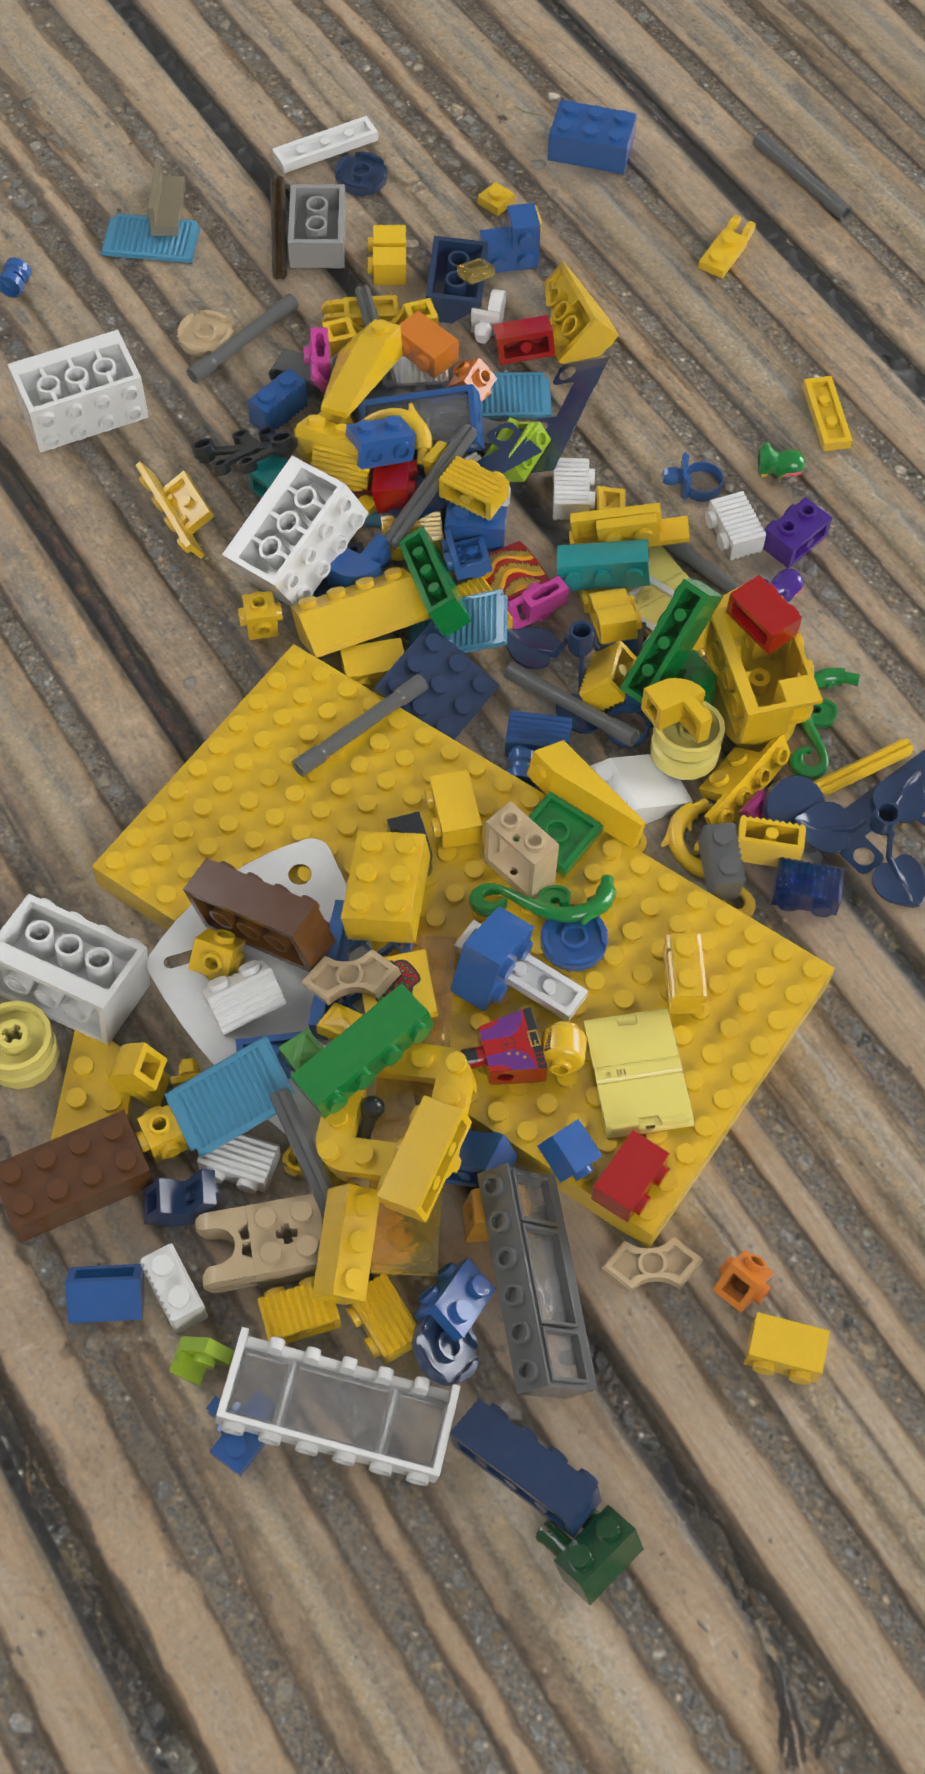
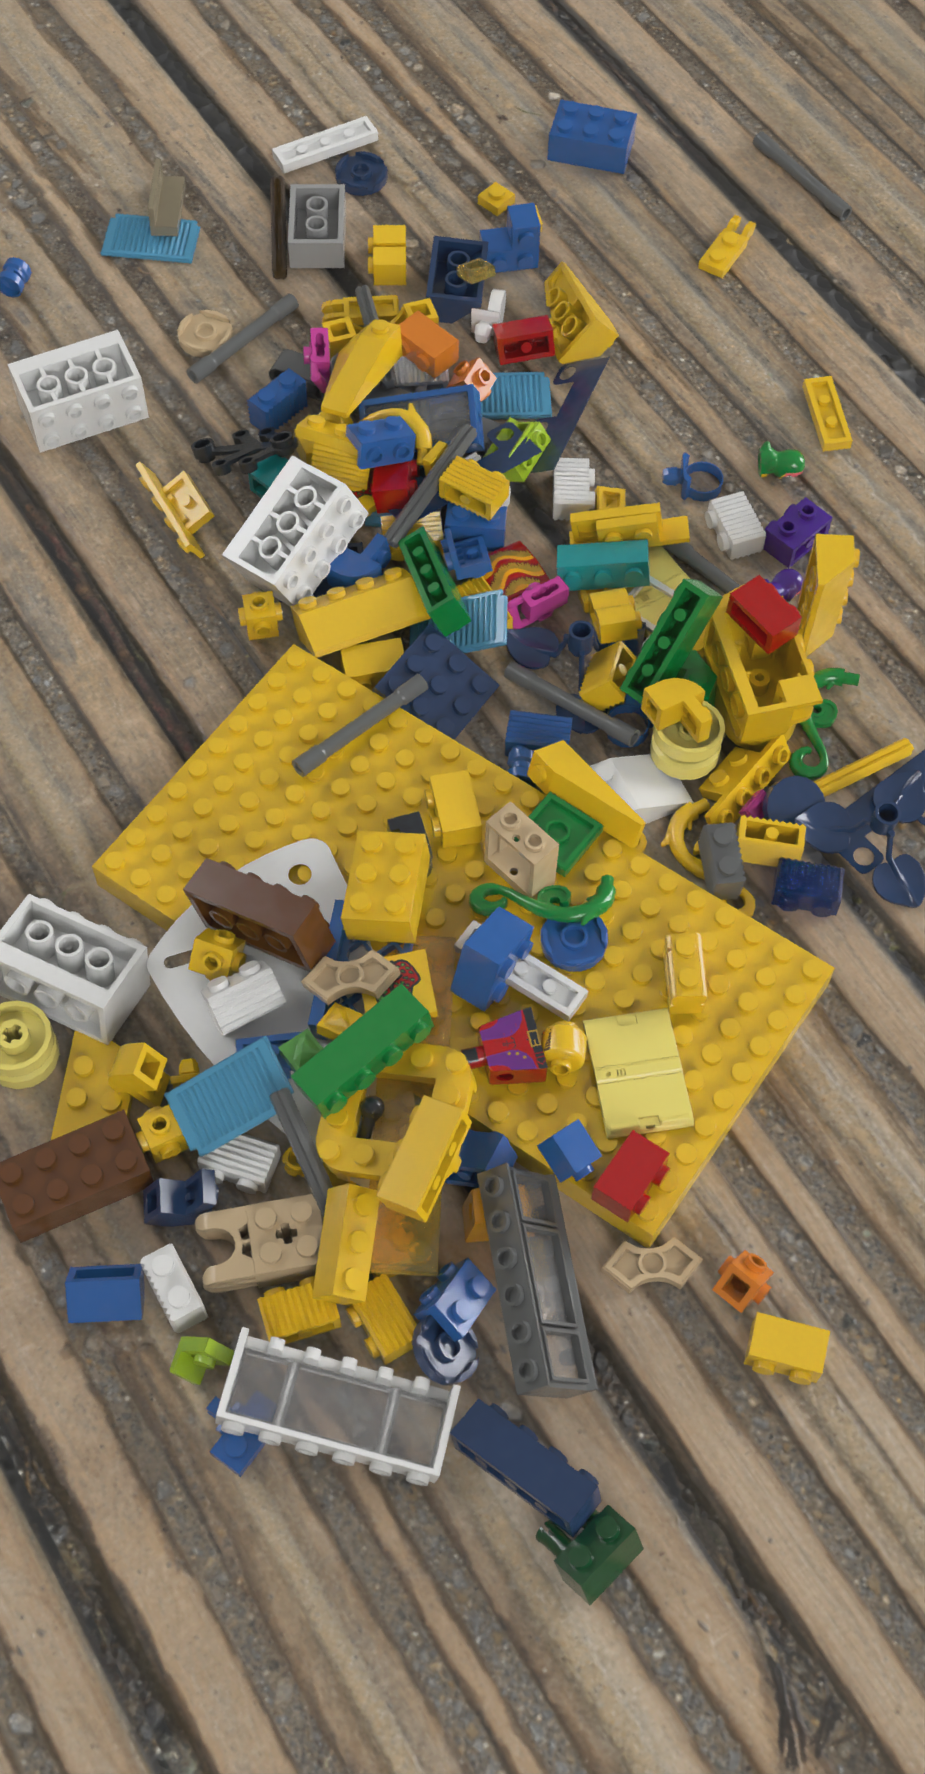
(826, 588): none -> yellow slope

